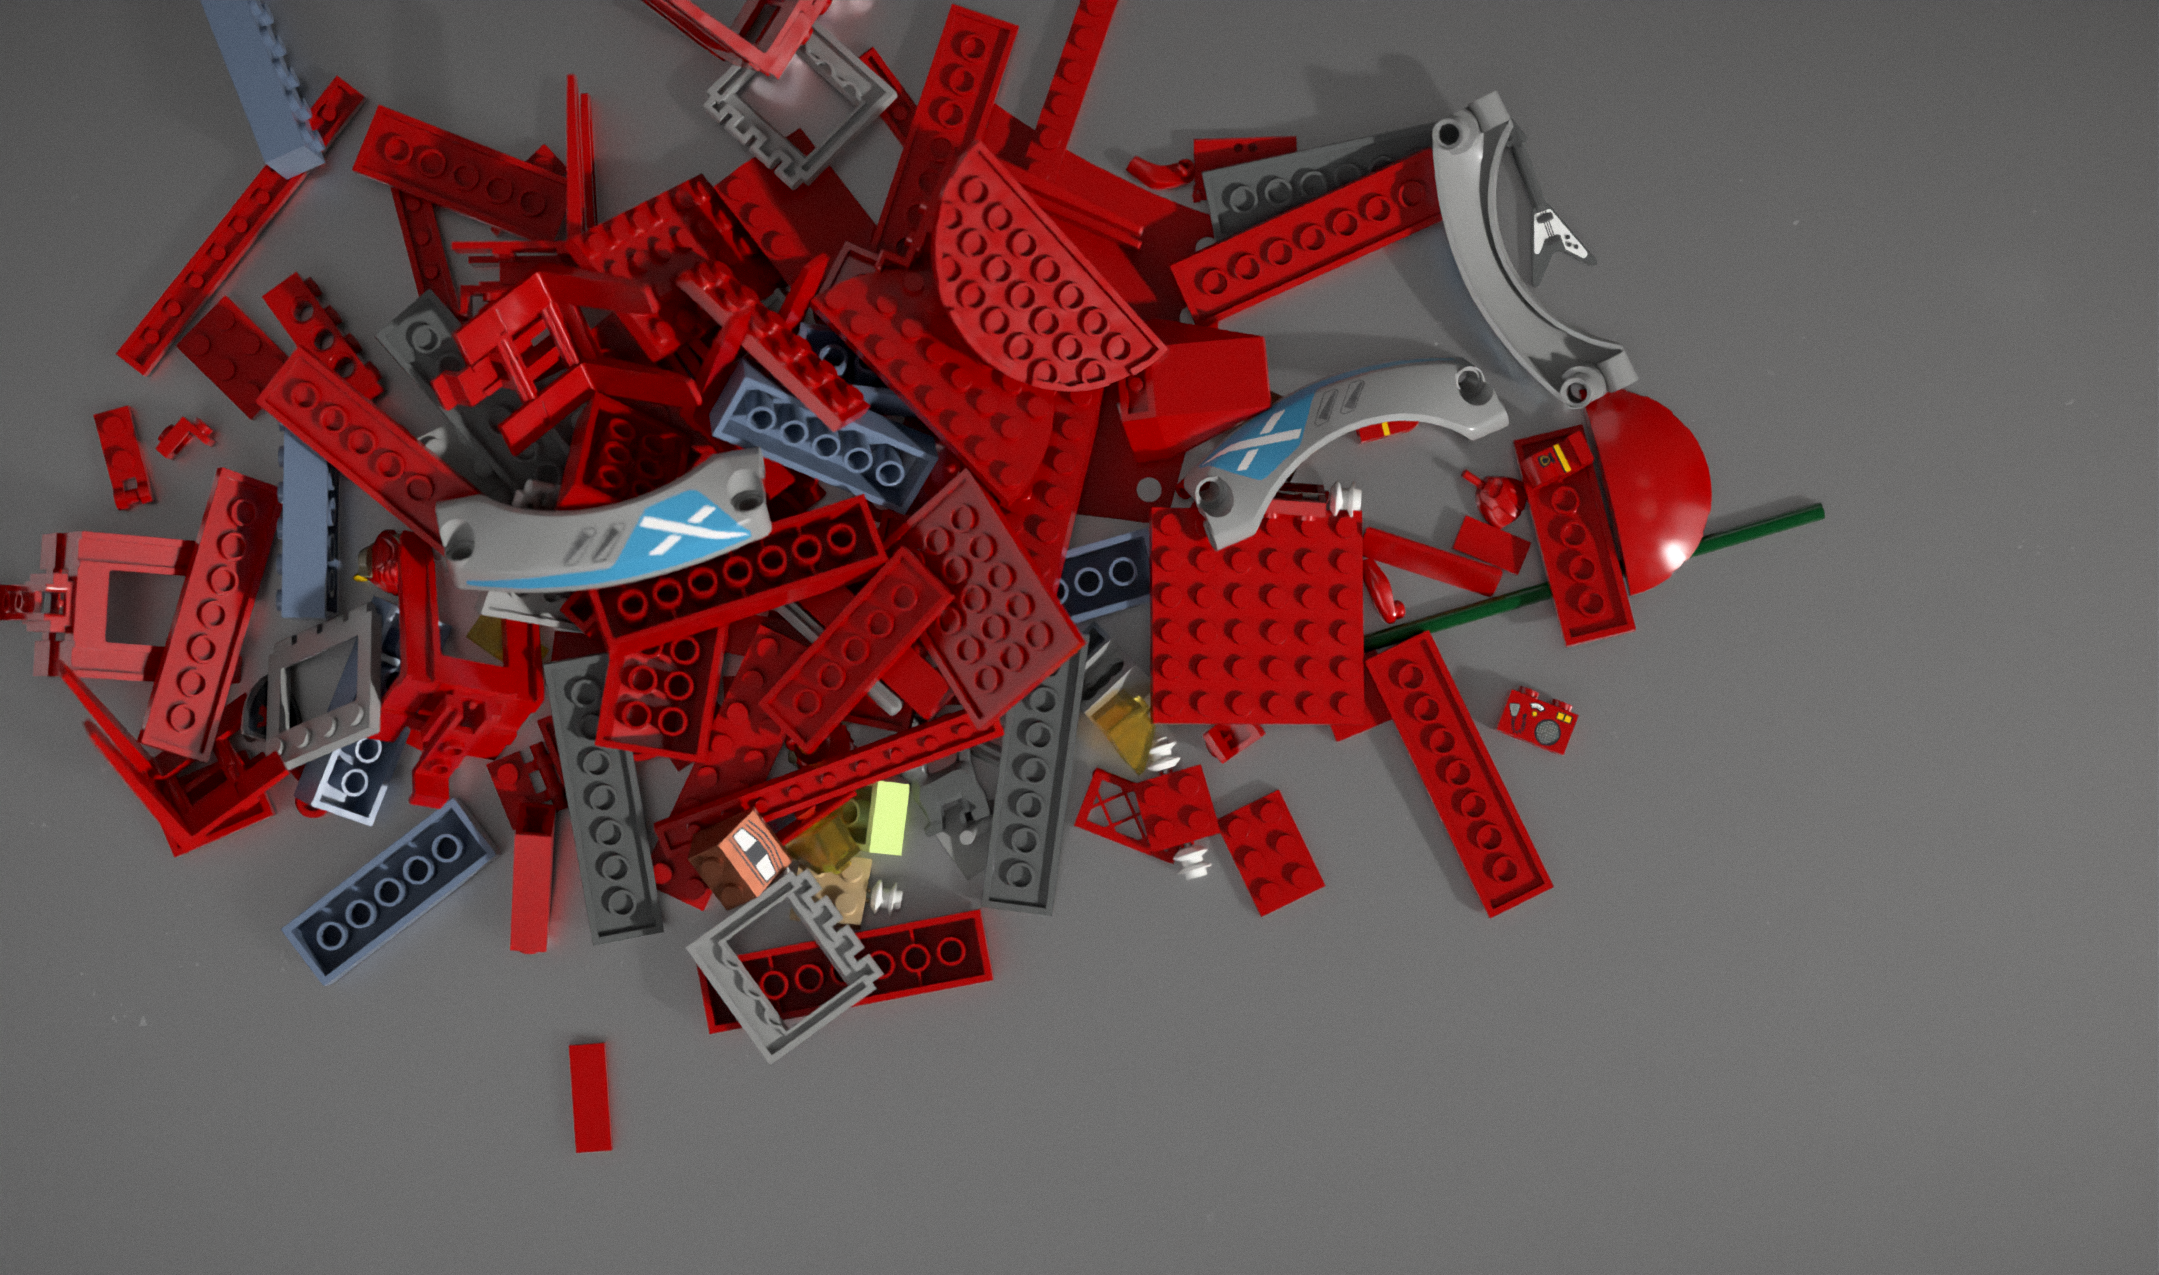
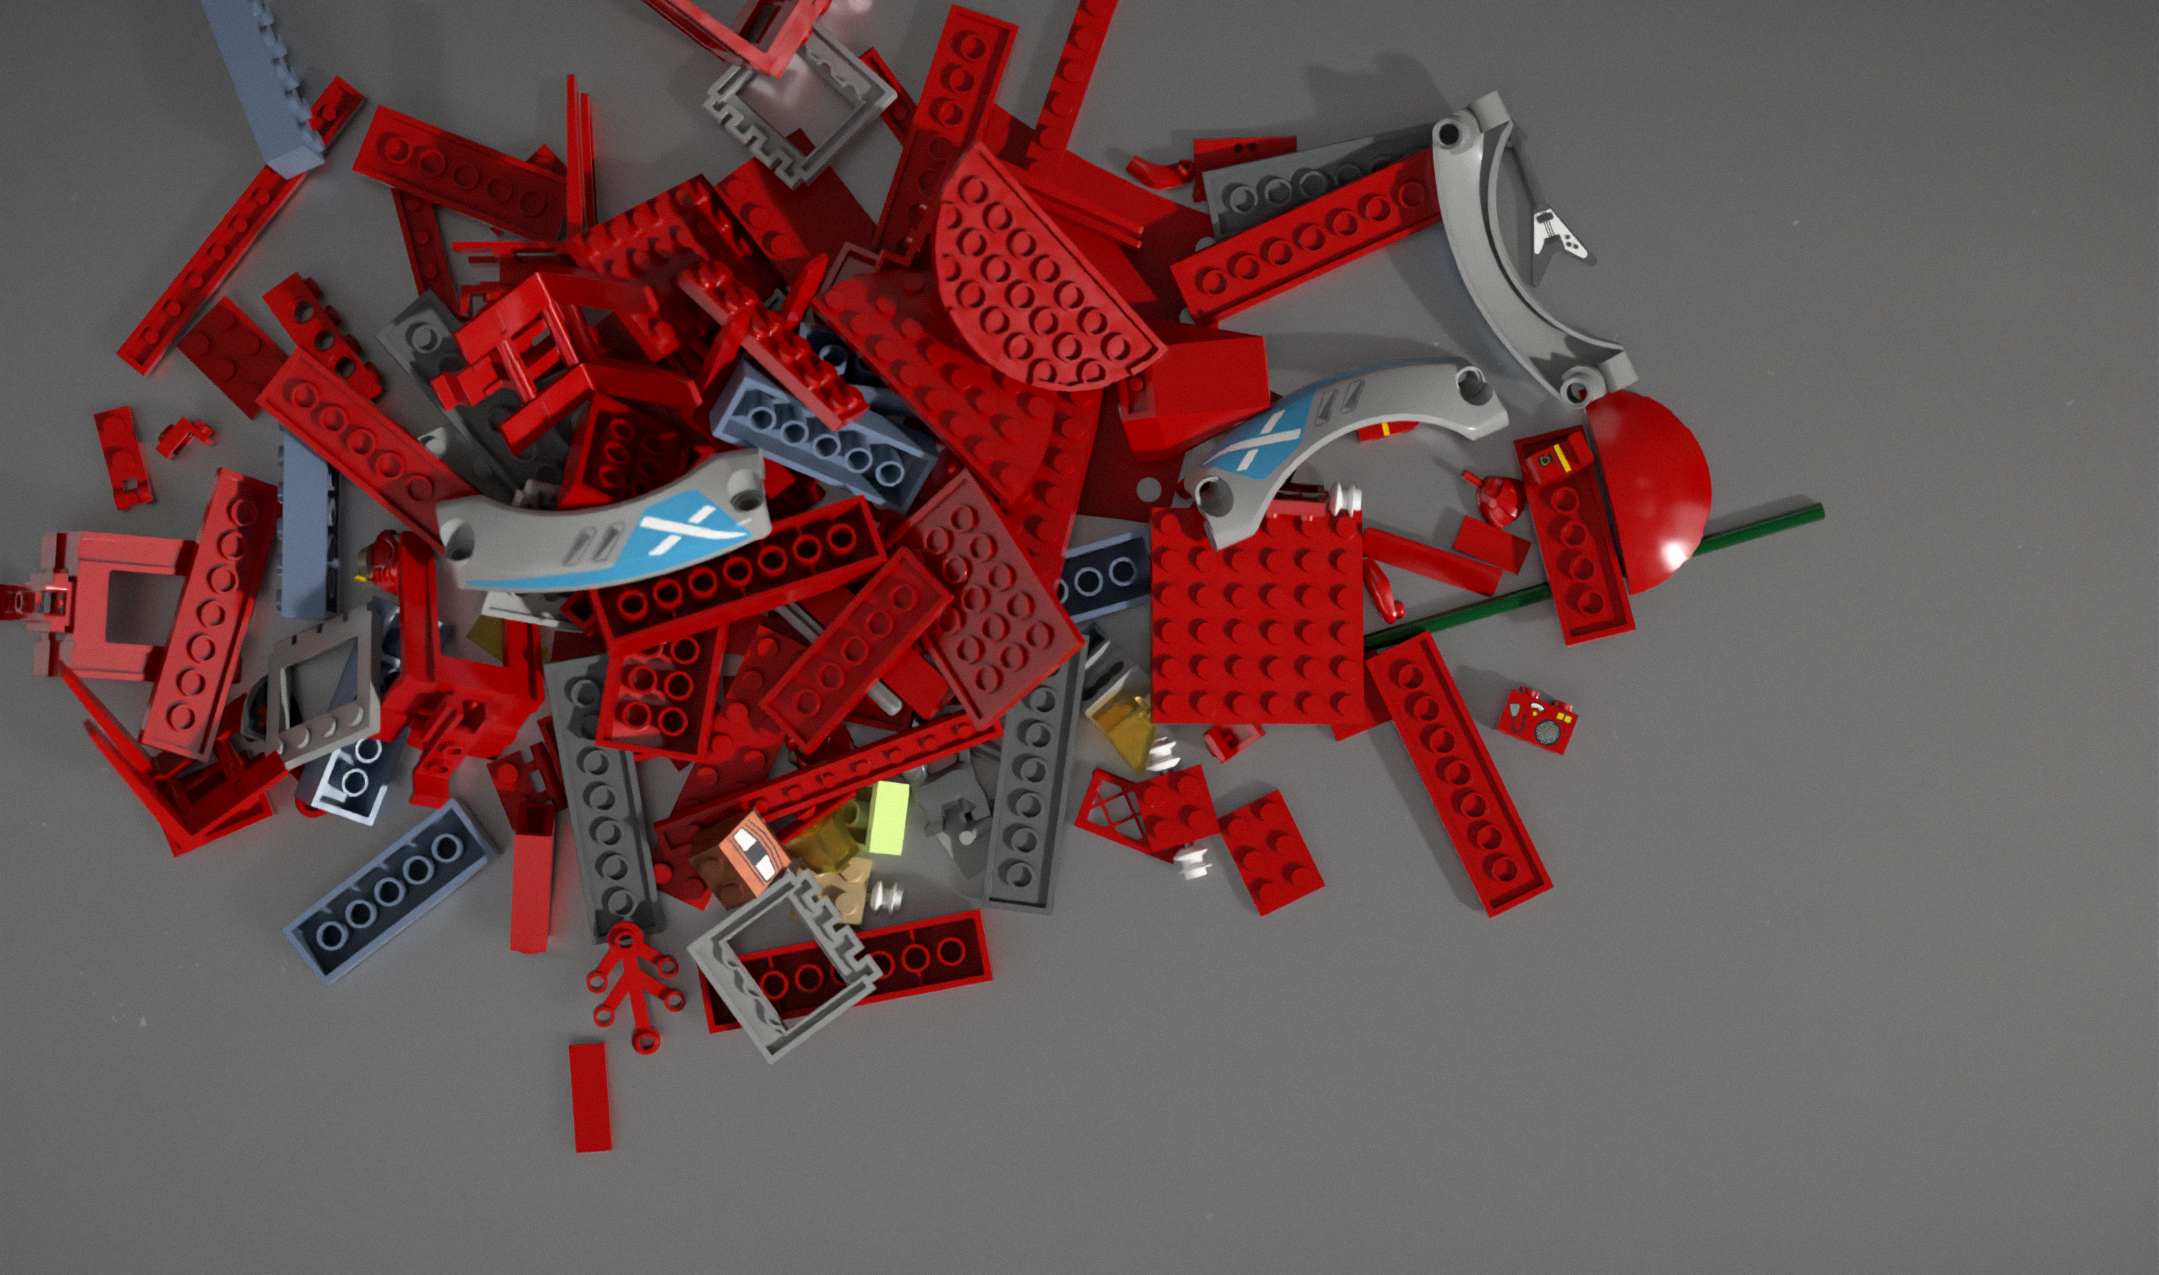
(634, 981): none -> red plant

